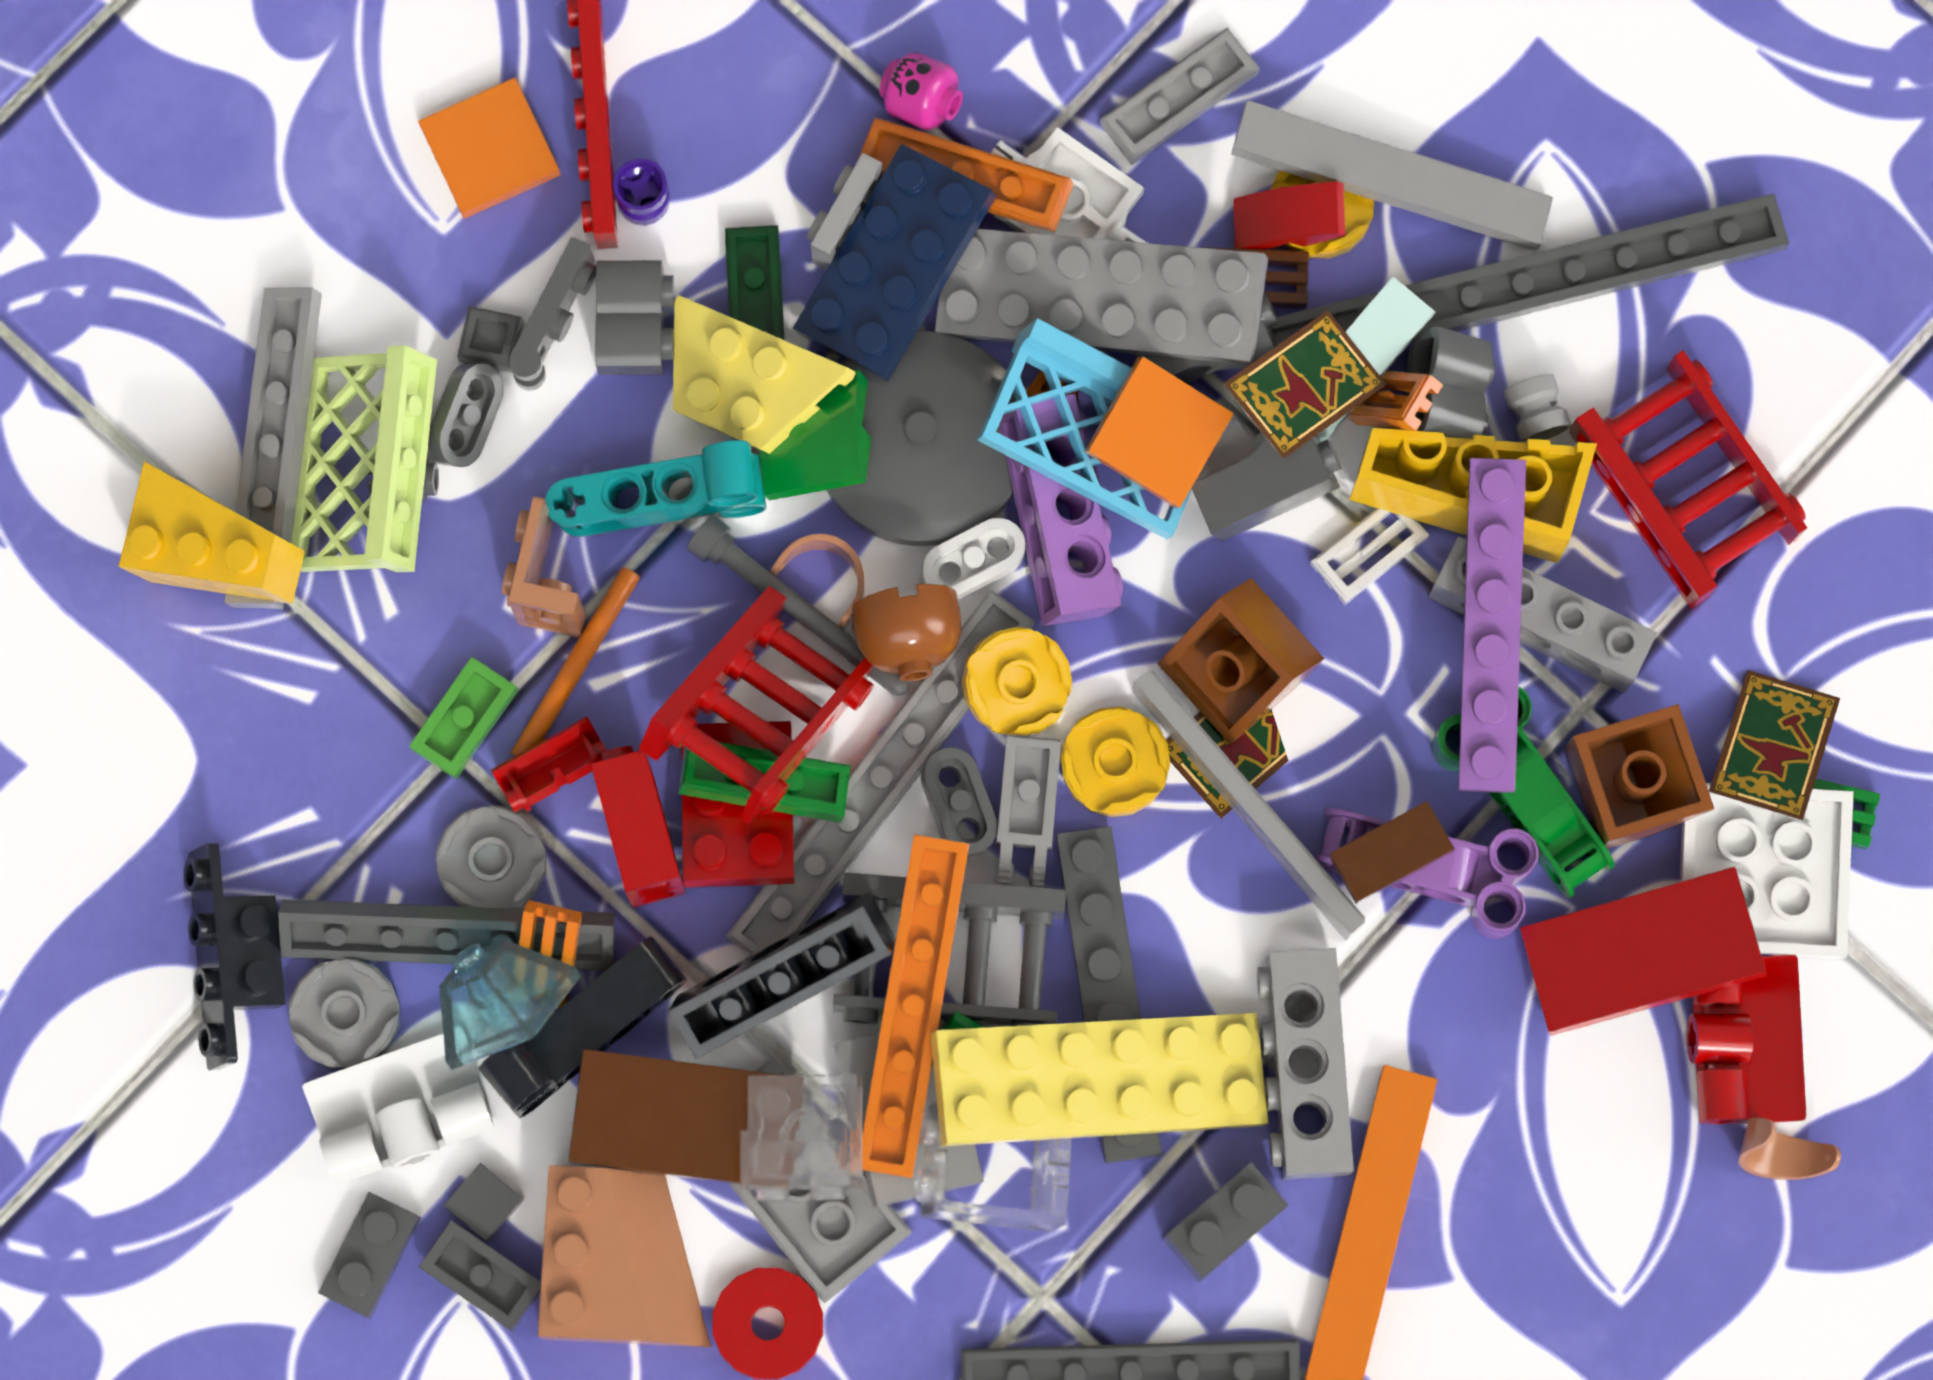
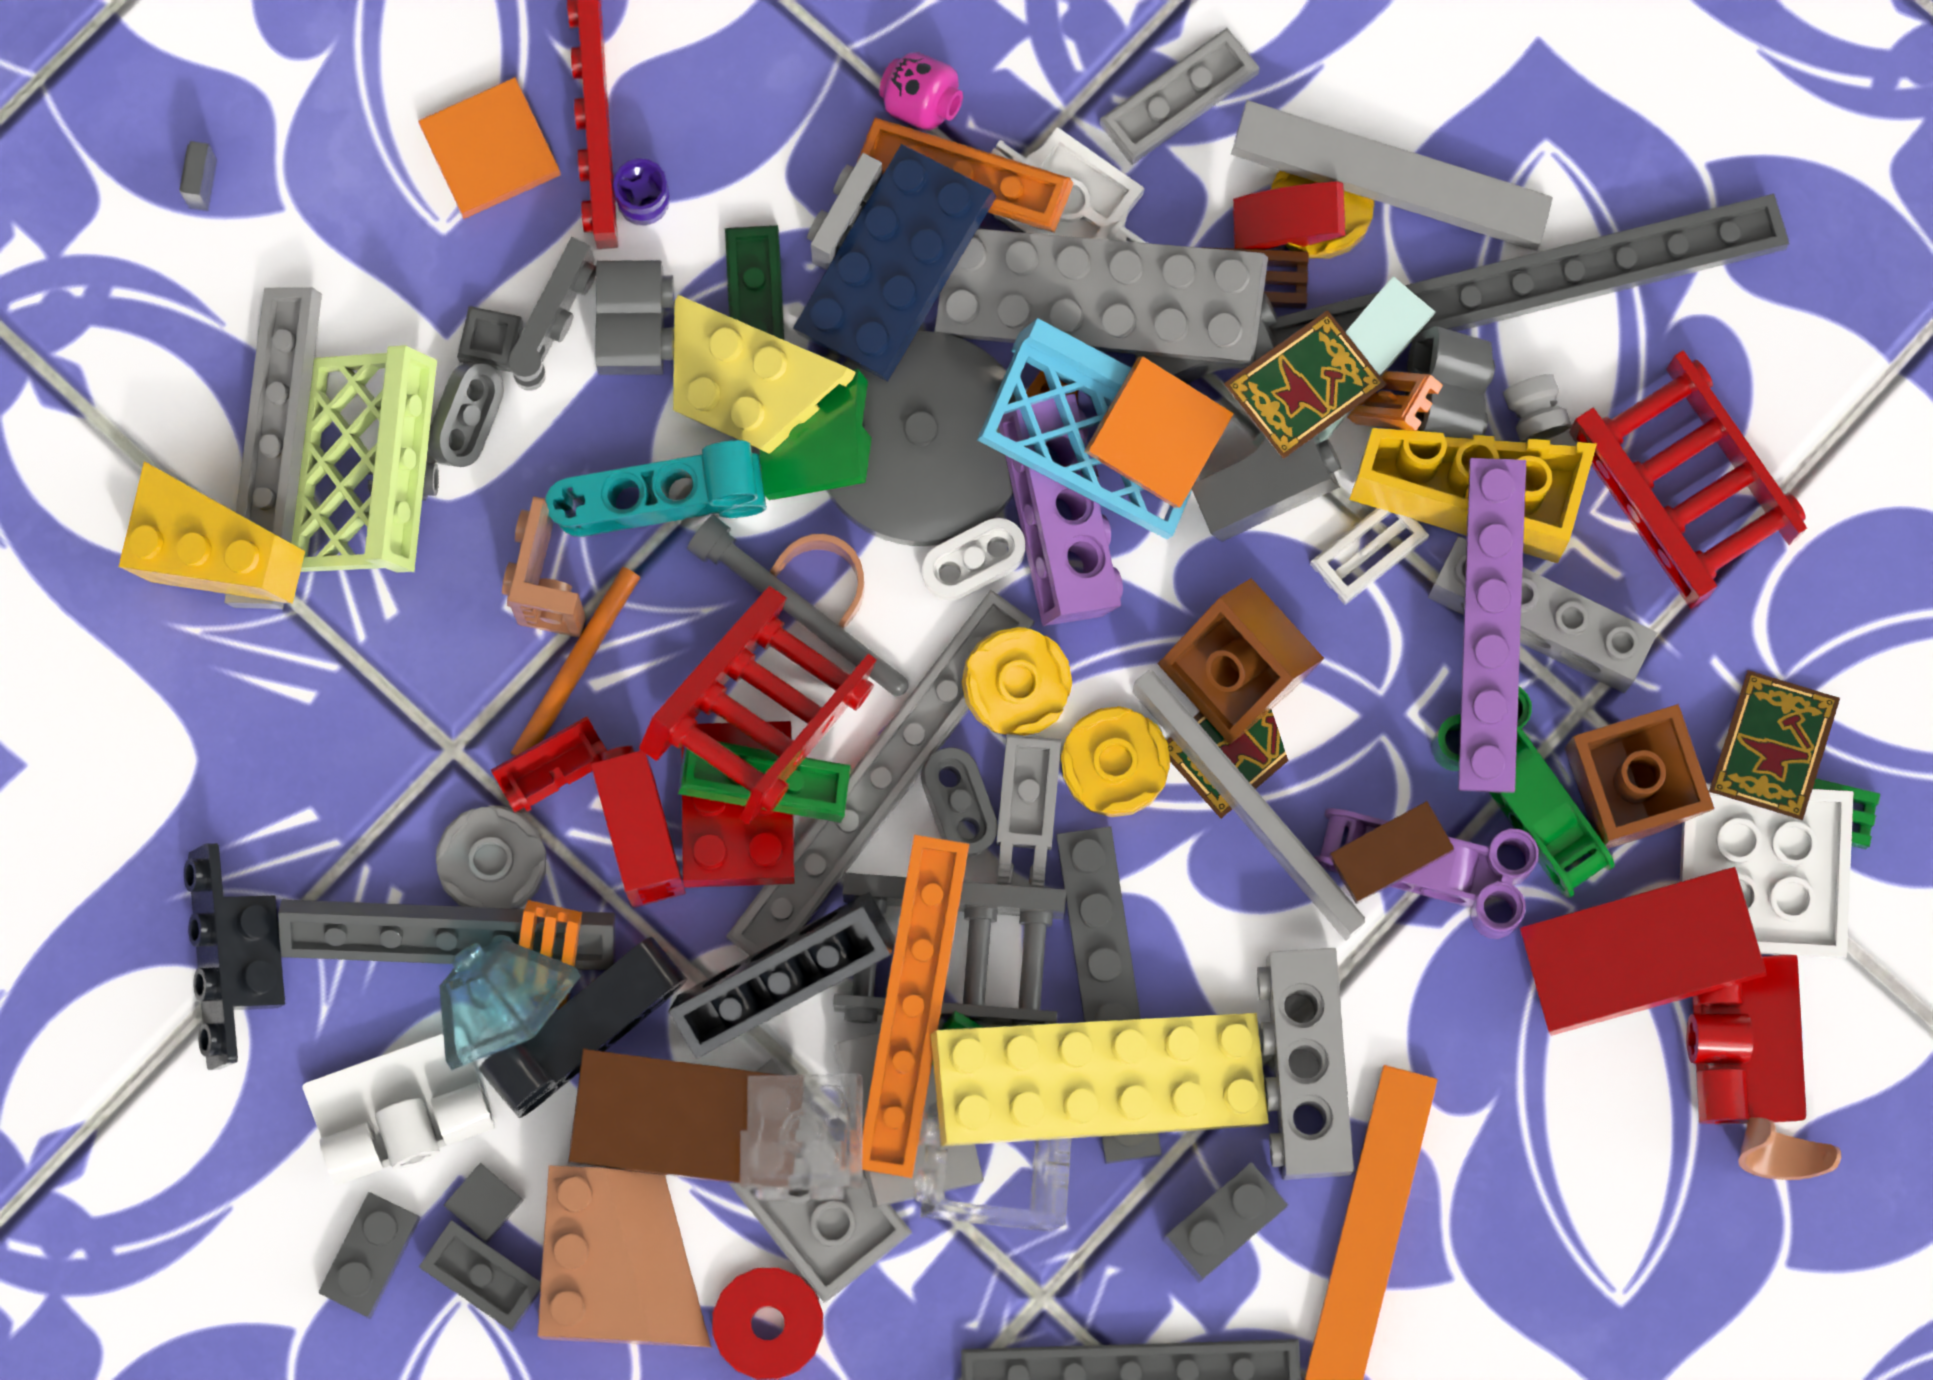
(198, 175): none -> dark grey tile
(344, 1013): light grey tile -> none
(463, 718): bright green plate -> none
(908, 631): dark orange cylinder -> none

